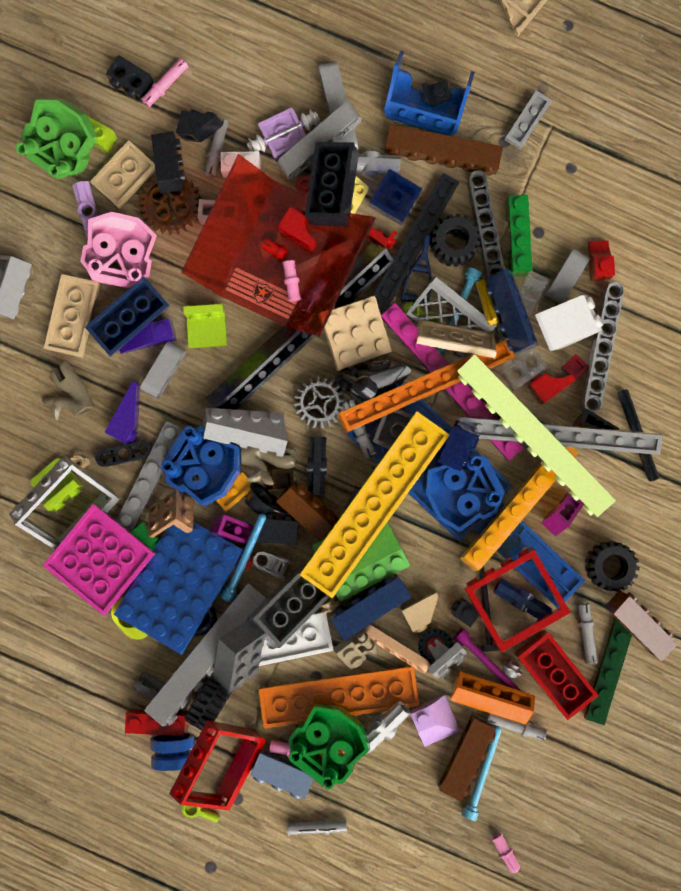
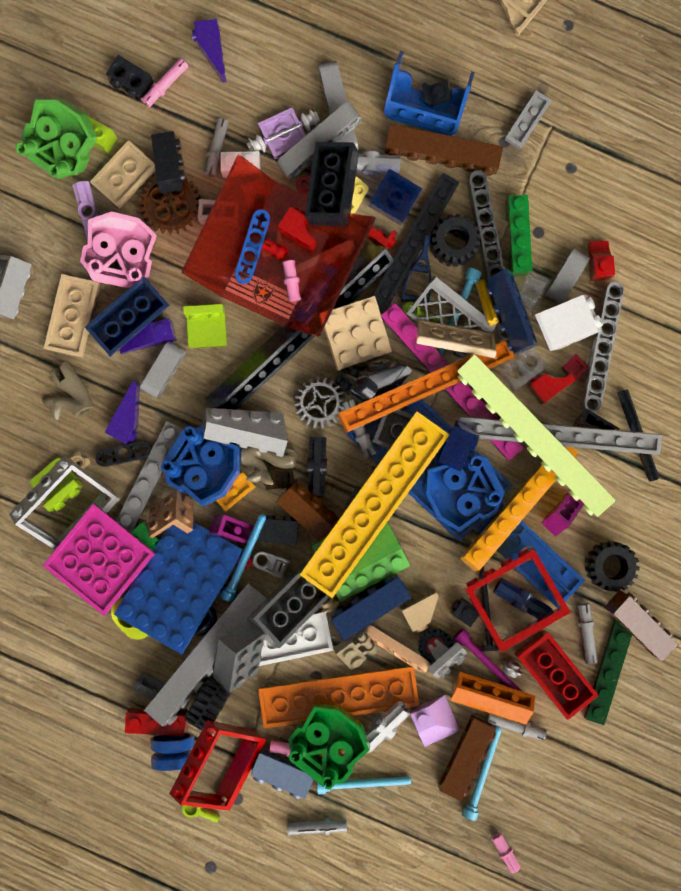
(197, 126): black slope -> none
(209, 42): none -> dark purple slope
(253, 247): none -> blue beam
(262, 501): black piece -> none
(373, 782): none -> medium azure piece

